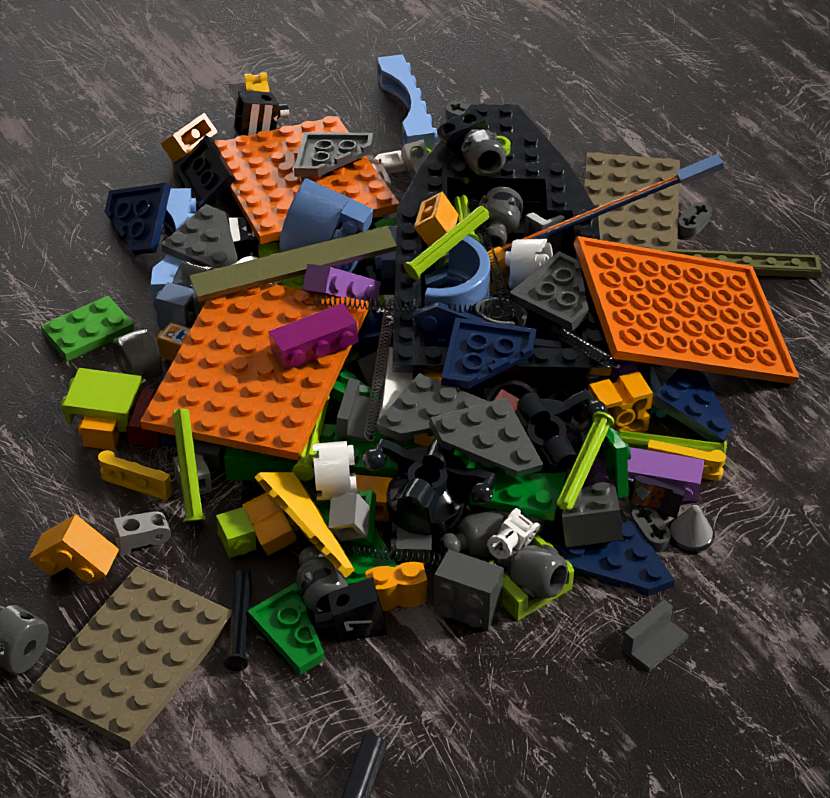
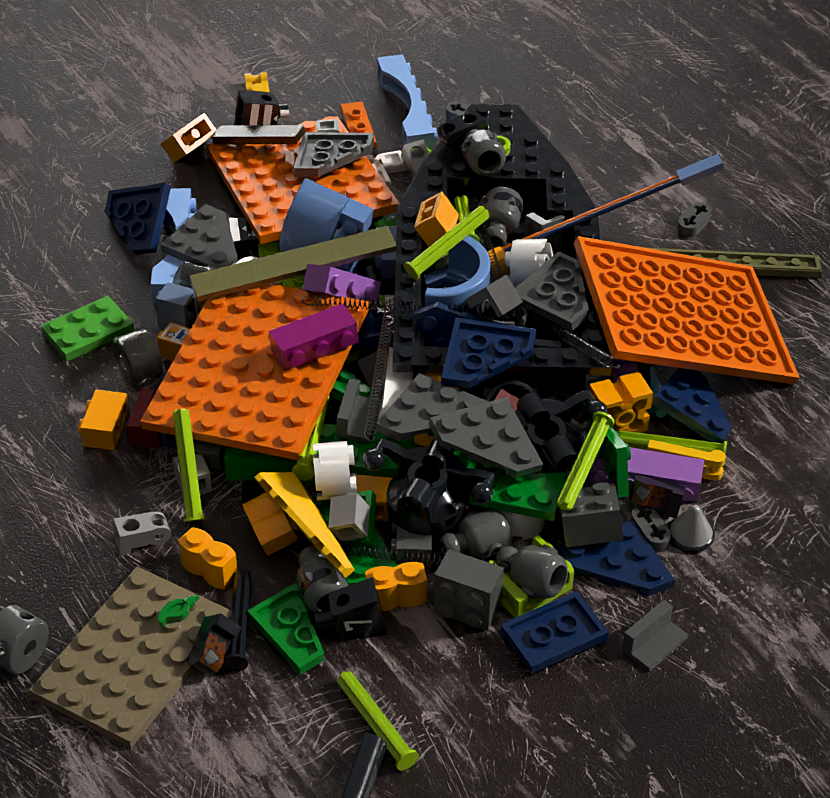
(74, 546): light orange brick -> none
(102, 396): lime panel -> none
(134, 476): yellow plate -> none
(176, 610): none -> green piece
(205, 172): black plate -> none
(208, 558): none -> light orange brick
(212, 643): none -> black leg
(236, 532): lime brick -> none
(258, 134): none -> tile
(327, 125): none -> light grey tile
(356, 119): none -> orange plate
(377, 721): none -> lime axle
(500, 294): none -> dark grey panel
(514, 533): white connector -> none
(554, 632): none -> dark blue plate
(642, 223): dark tan plate -> none

